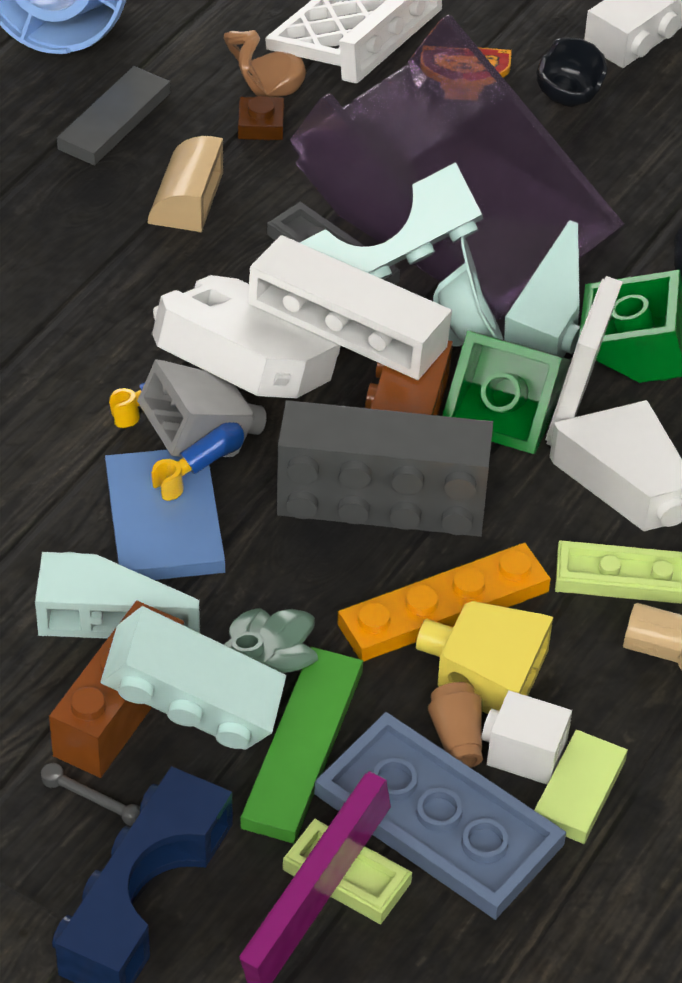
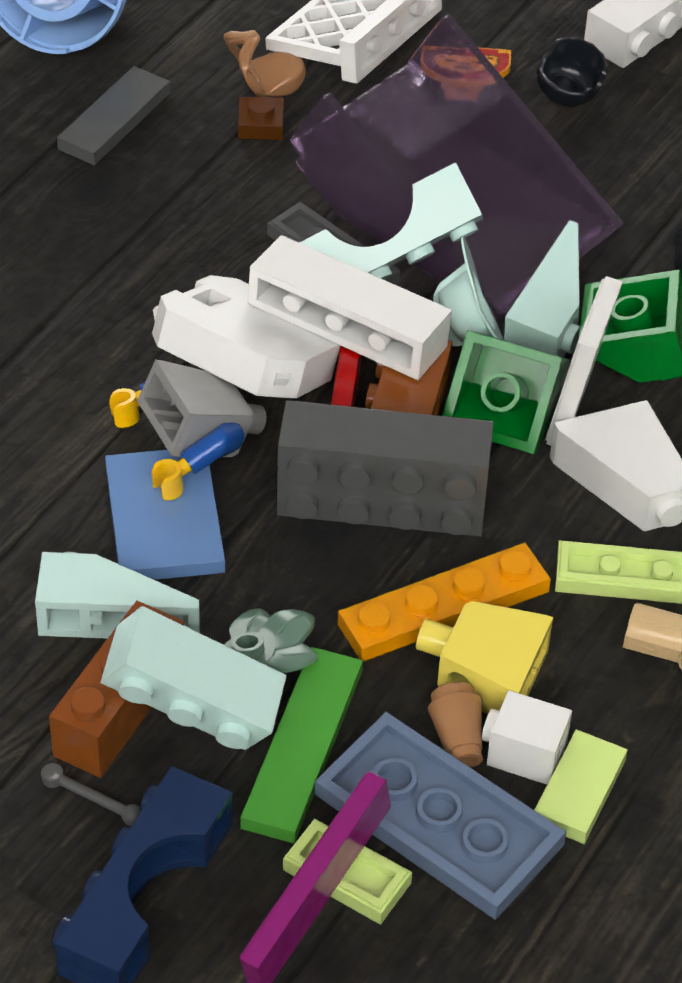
(189, 184): tan brick -> none
(346, 378): none -> red tile

